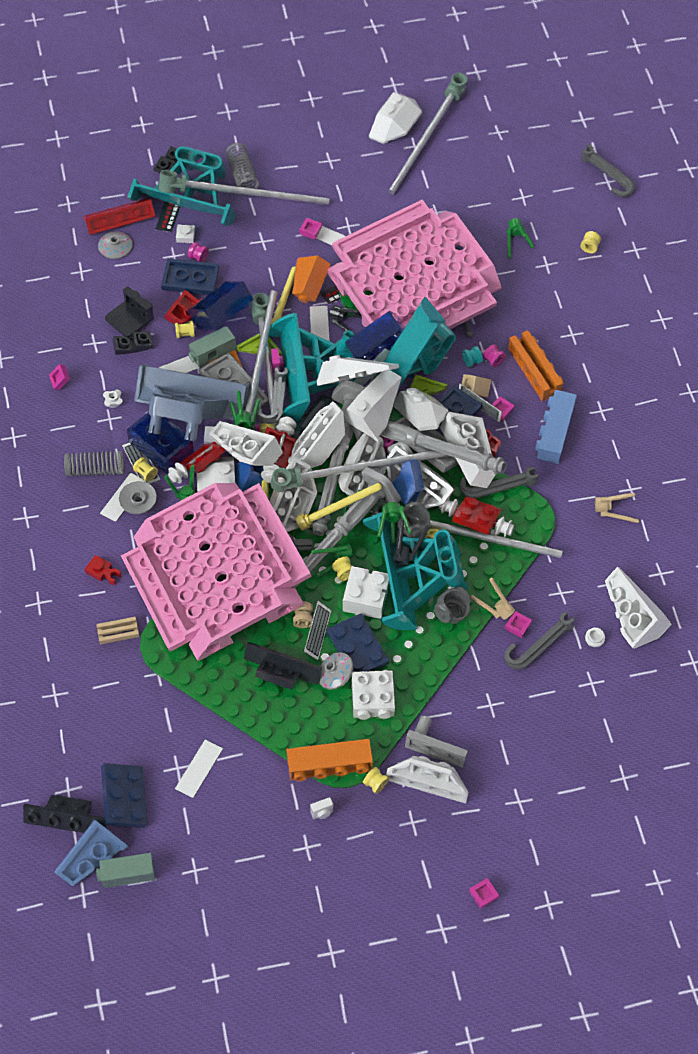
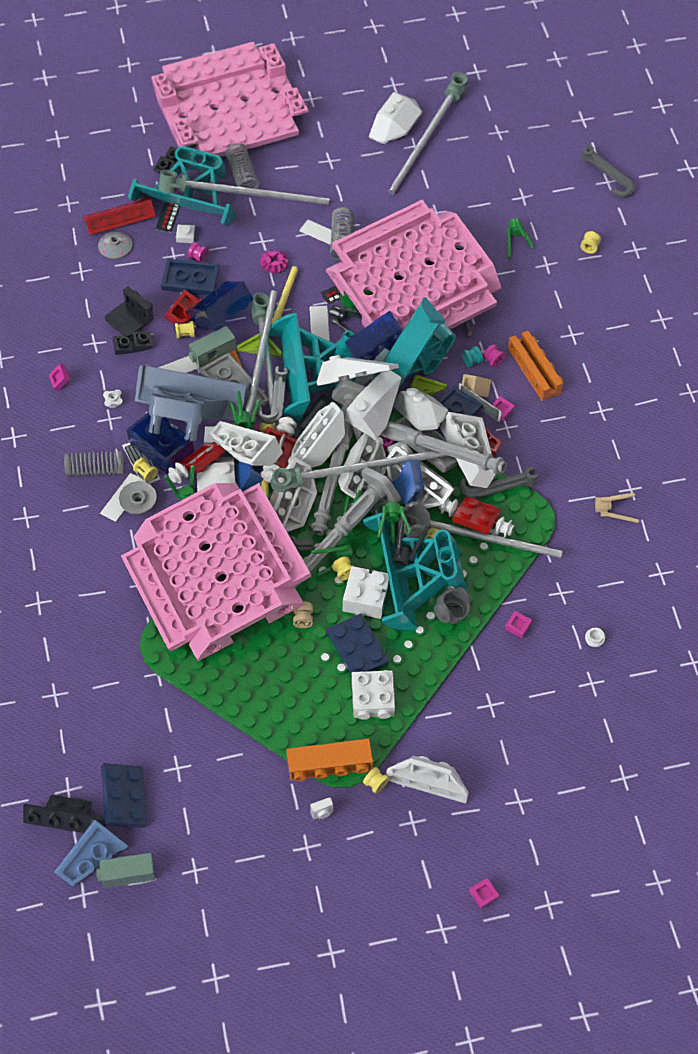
(101, 568): red plate -> none
(116, 627): tan tile -> none
(198, 768): white sticker -> none
(222, 82): none -> bright pink slope
(276, 266): none -> dark pink gear
(276, 359): dark pink plate -> none
(281, 668): black bracket -> none
(305, 520): light yellow piece -> none
(309, 277): orange slope -> none
(310, 228): dark pink plate -> none
(317, 630): sticker -> none
(334, 220): none -> light grey piece
(336, 670): light grey dish -> none
(432, 747): light grey piece -> none
(503, 607): tan plant -> none
(540, 645): dark grey piece -> none
(556, 426): medium blue brick -> none
(638, 615): white wedge -> none

